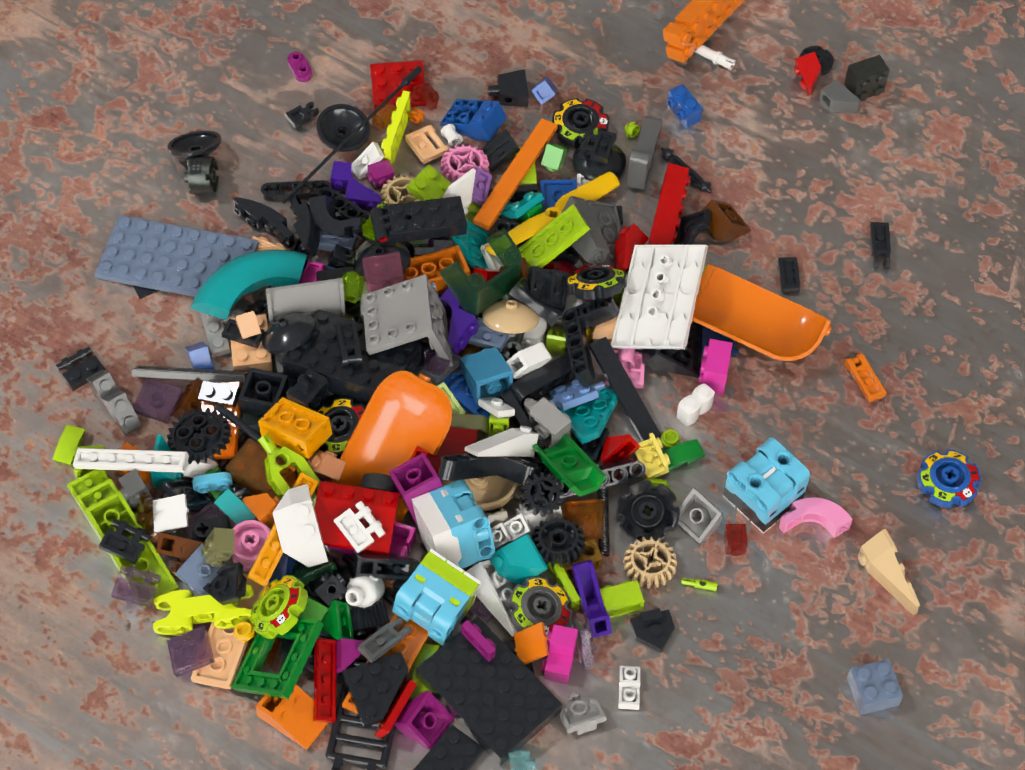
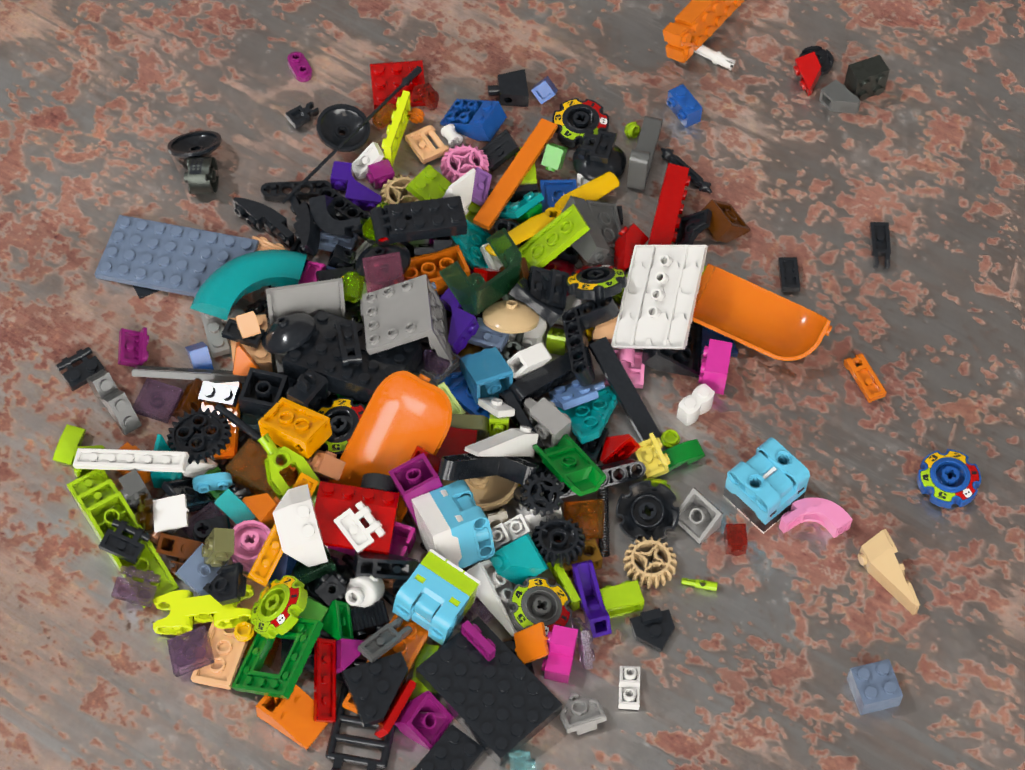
(133, 347): none -> magenta bracket
(243, 361): none -> orange slope

